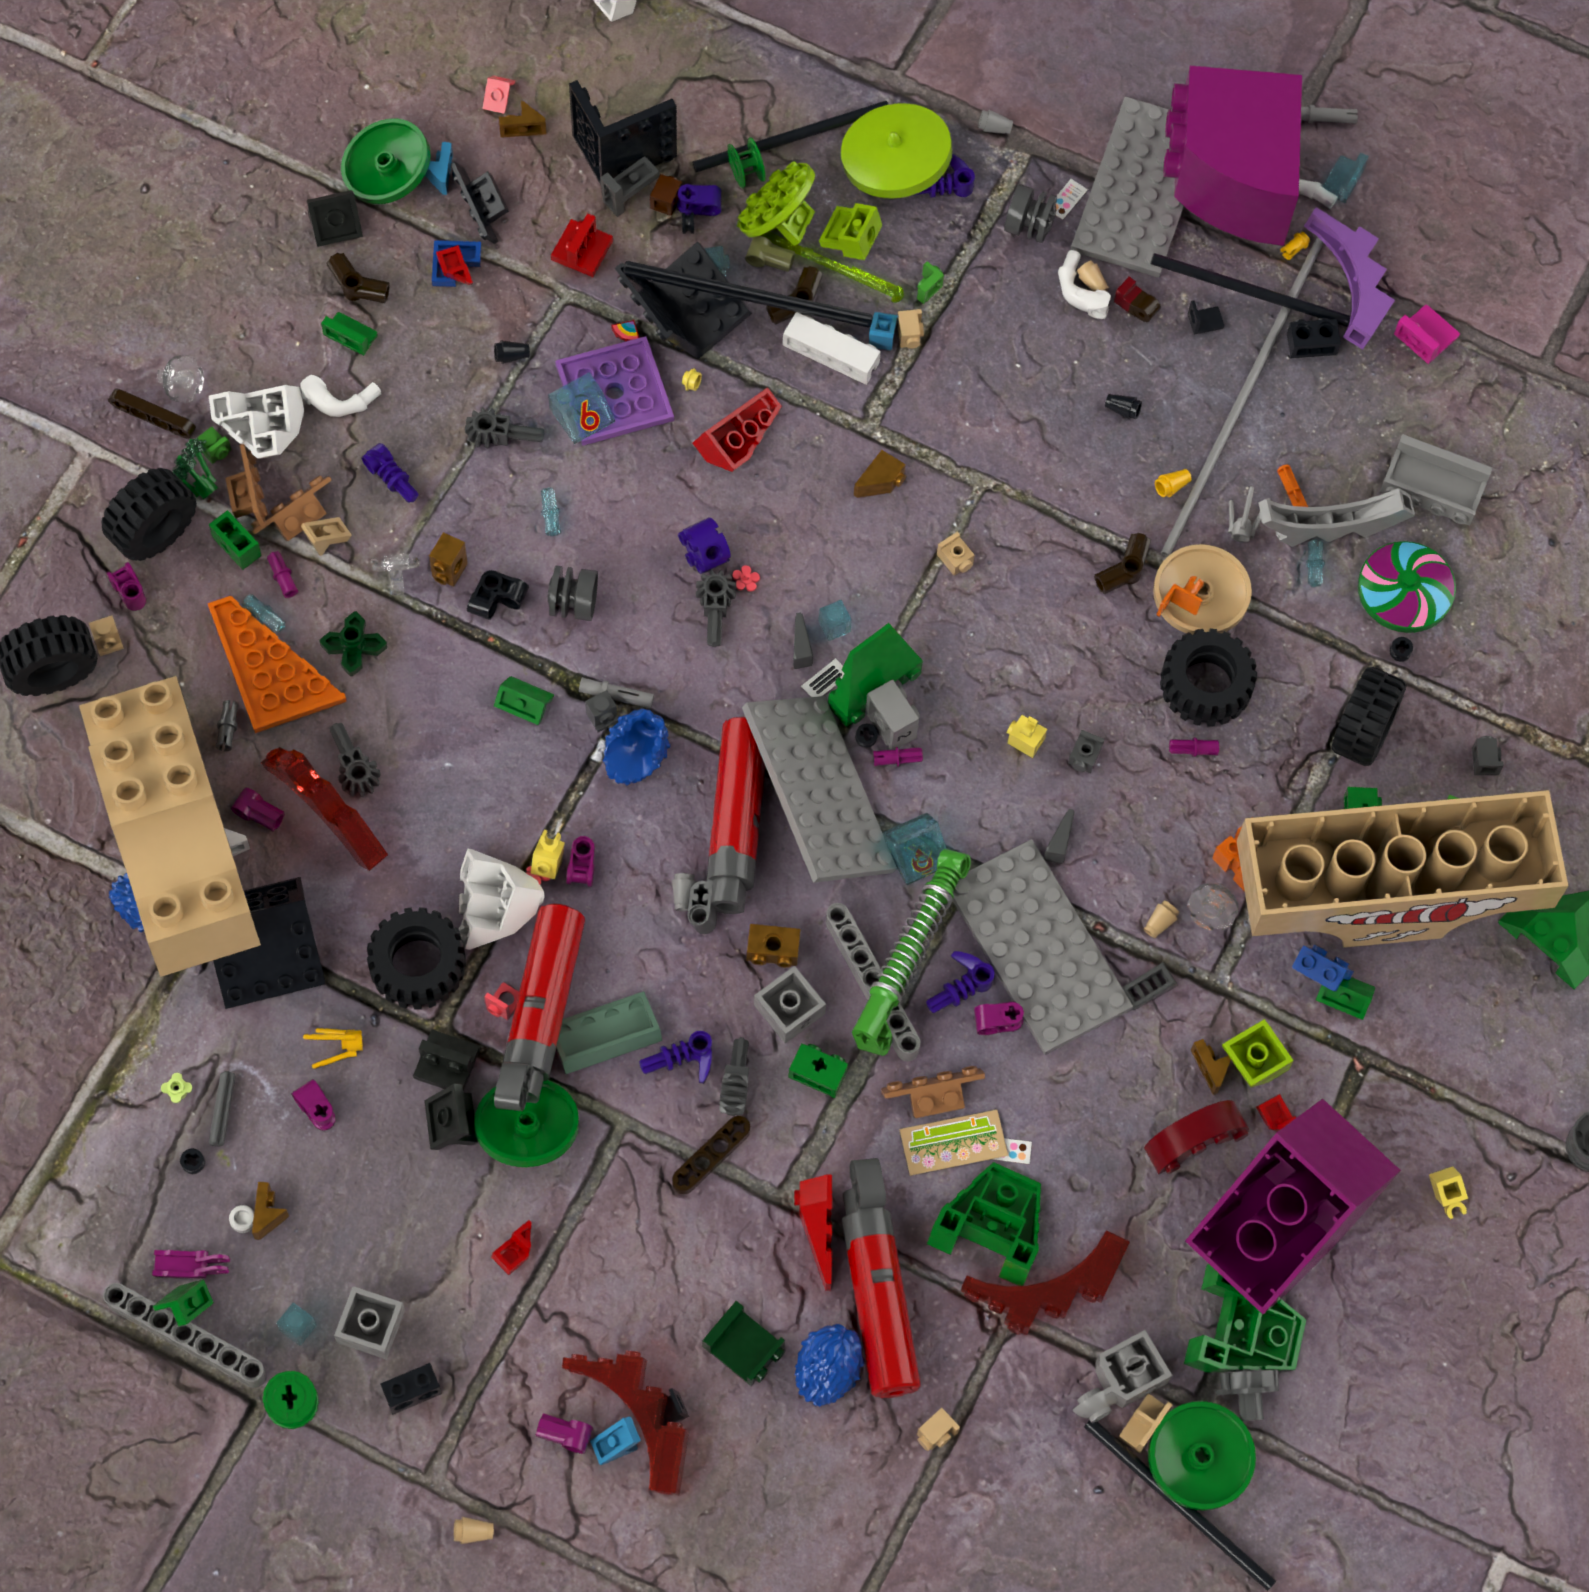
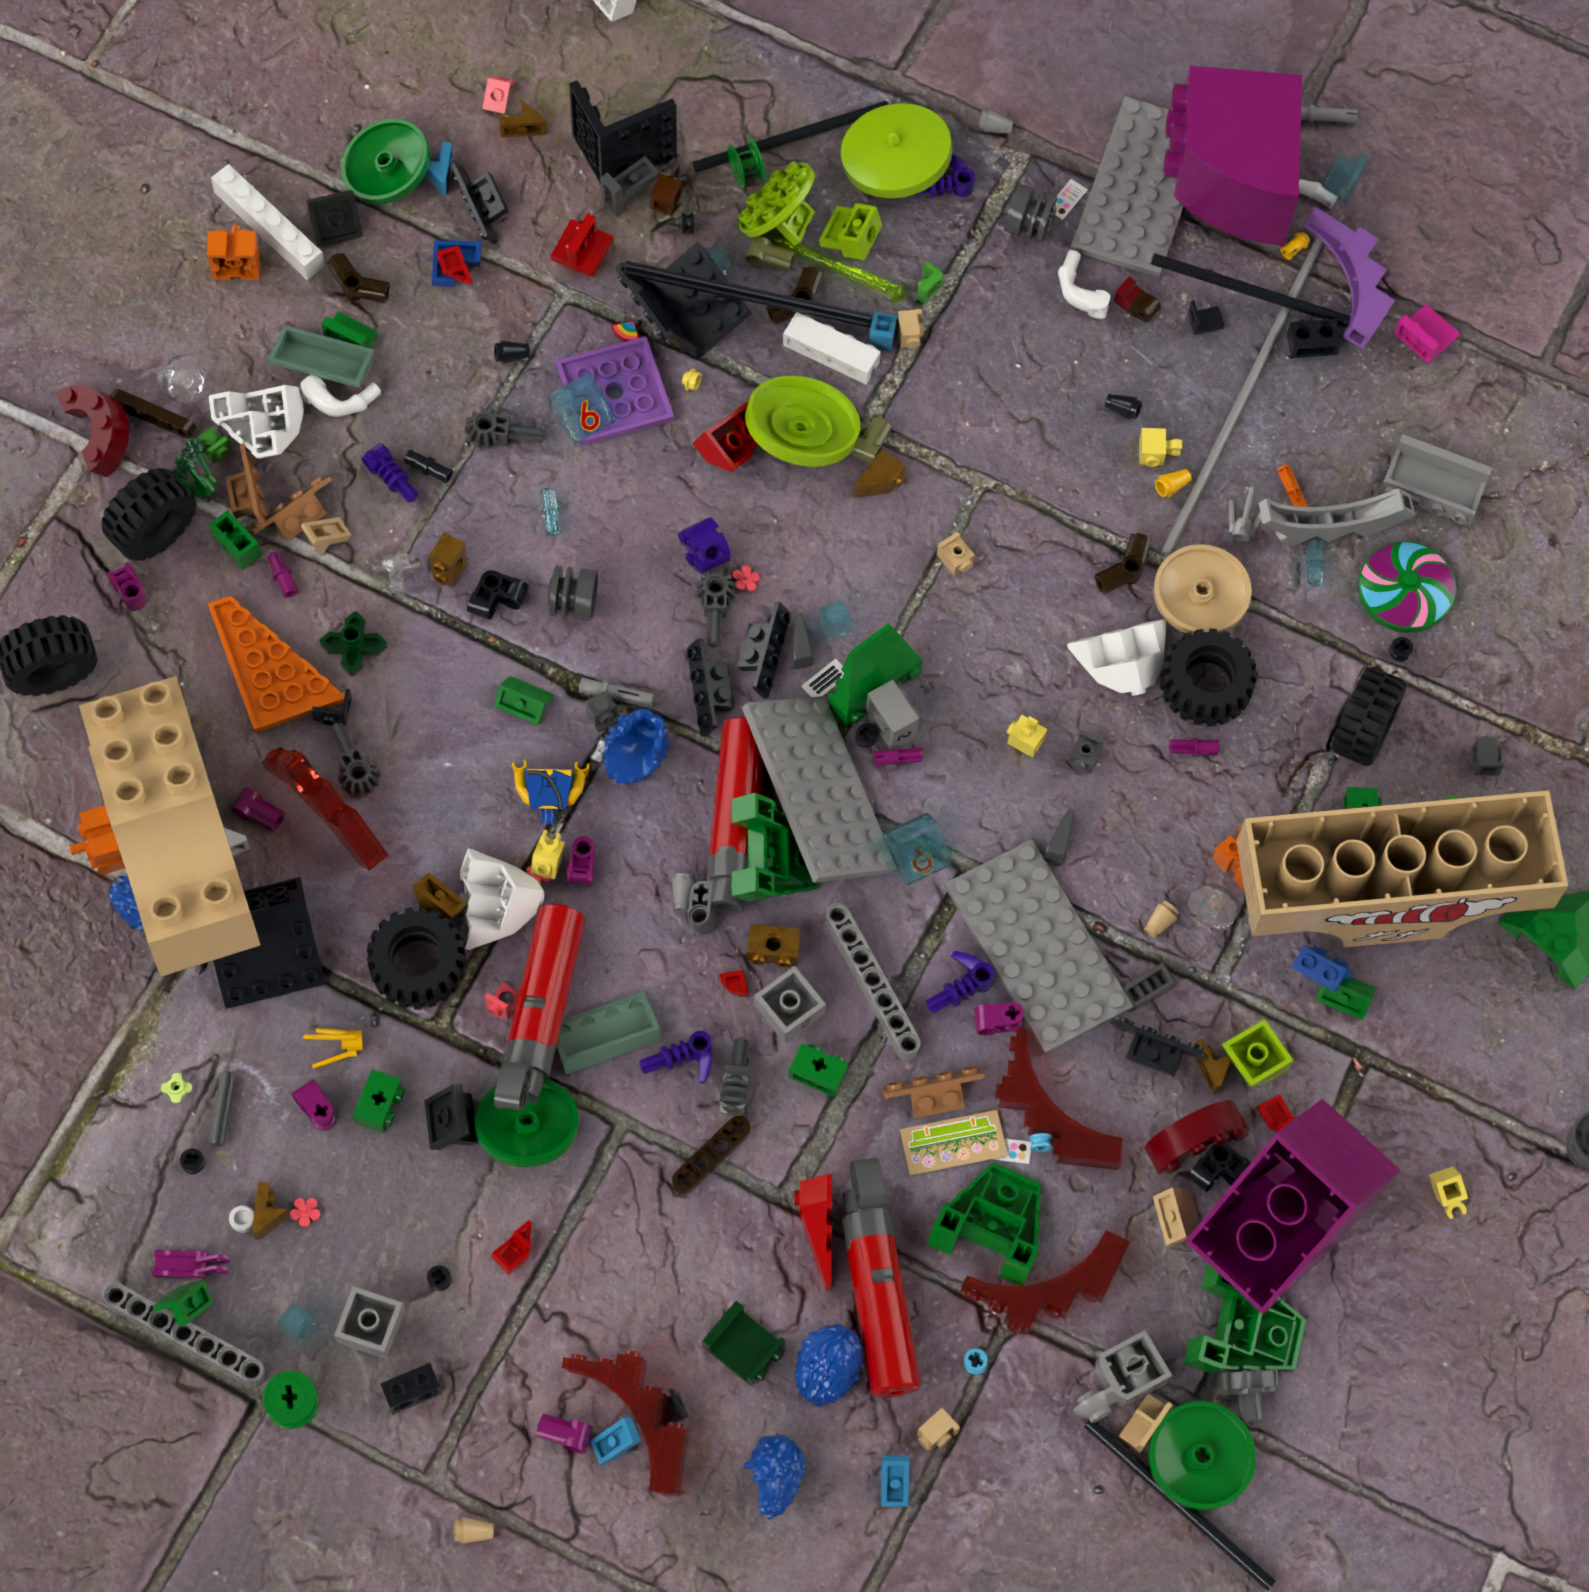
(98, 841): none -> orange brick
(106, 635): tan brick -> none
(109, 426): none -> dark red brick
(227, 725): dark grey pin -> none
(234, 254): none -> orange brick
(264, 613): clear light blue axle -> none
(268, 222): none -> white brick
(305, 1211): none -> coral plant
(322, 356): none -> sand green slope
(332, 716): none -> black bracket
(377, 1087): none -> green brick
(428, 466): none -> black pin
(434, 1270): none -> black bush
(438, 897): none -> pearl gold slope
(445, 1060): pearl dark grey bracket -> none
(549, 788): none -> torso
(701, 200): dark purple piece -> none
(710, 687): none -> black bracket
(734, 982): none -> red tile
(763, 648): none -> black bracket
(773, 853): none -> green wedge
(778, 1471): none -> blue hair
(802, 421): none -> lime container
(871, 442): none -> olive piece
(871, 1029): bright green piece -> none
(895, 1480): none -> dark azure slope
(983, 1359): none -> medium azure bush
(1041, 1142): none -> medium azure bush
(1072, 1142): none -> clear red arch
(1092, 277): tan cone -> none
(1124, 658): none -> white brick
(1154, 447): none -> light yellow brick
(1155, 1050): none -> black bracket
(1176, 1214): none -> tan panel
(1184, 597): orange bracket -> none
(1208, 1169): none -> black piece

